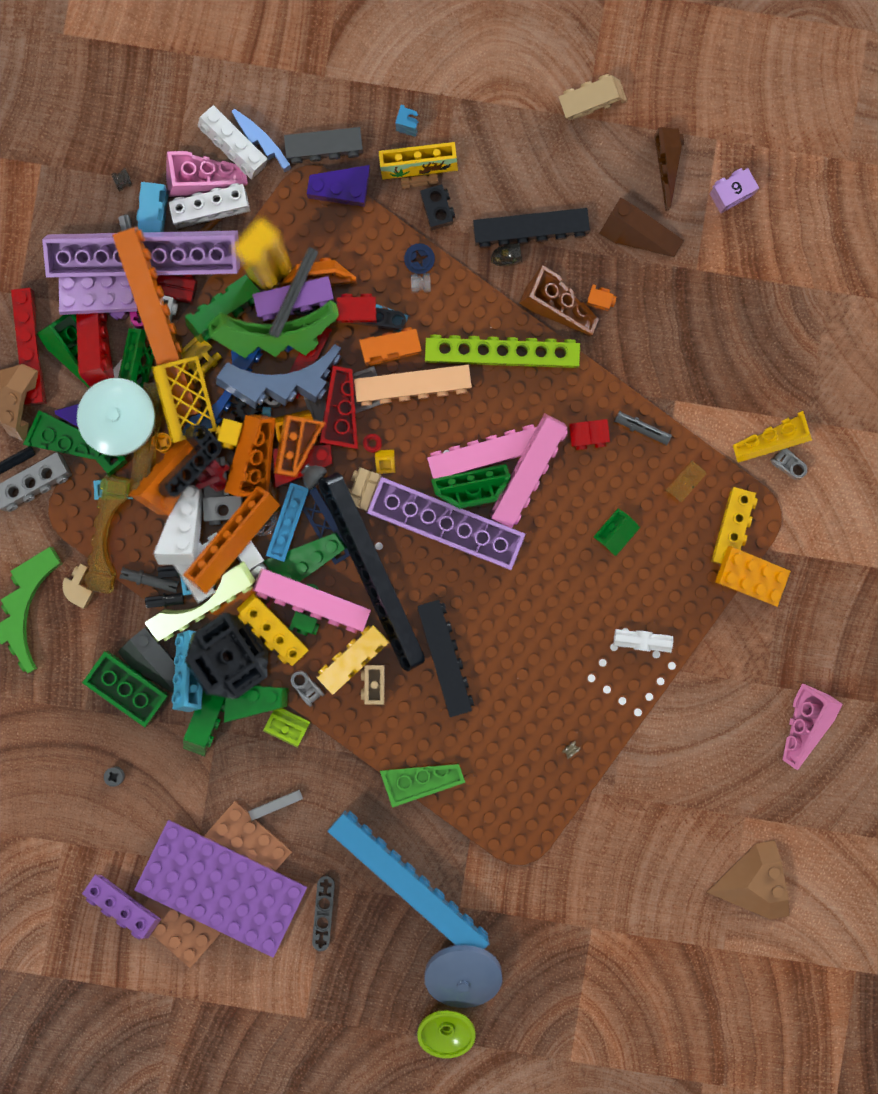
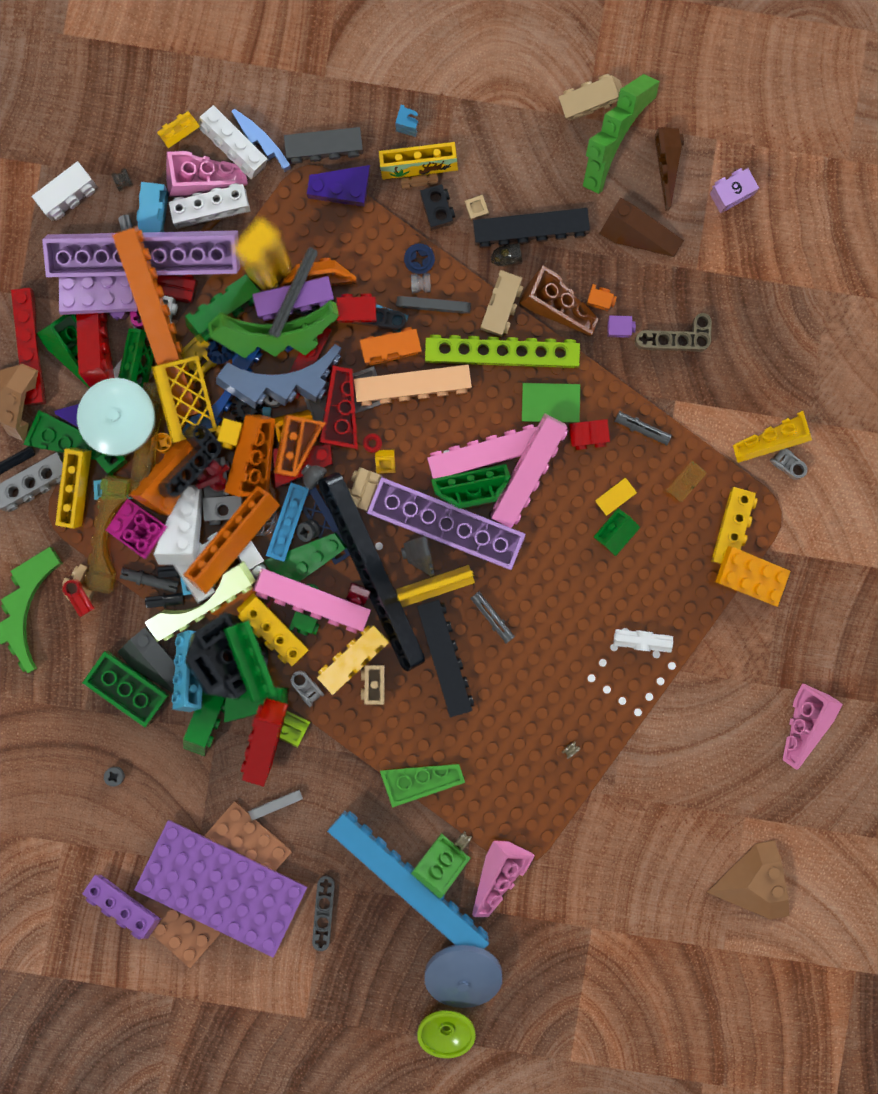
(65, 192): none -> white brick
(73, 487): none -> yellow brick
(78, 599): none -> red piece
(136, 528): none -> dark pink slope
(178, 129): none -> yellow plate
(217, 357): none -> dark blue gear
(250, 661): none -> green fence
(263, 741): none -> red brick
(311, 526): none -> dark grey wheel
(357, 594): none -> dark red bracket
(418, 555): none -> dark grey wedge
(433, 304): none -> dark grey beam
(435, 586): none -> yellow fence
(440, 866): none -> bright green tile
(463, 840): none -> dark tan bush
(476, 207): none -> tan plate
(500, 869): none -> bright pink wedge
(502, 304): none -> tan wedge
(507, 634): none -> dark grey pin
(555, 400): none -> bright green tile
(615, 496): none -> yellow tile
(616, 123): none -> bright green arch
(620, 326): none -> medium lavender brick
(672, 337): none -> dark tan beam

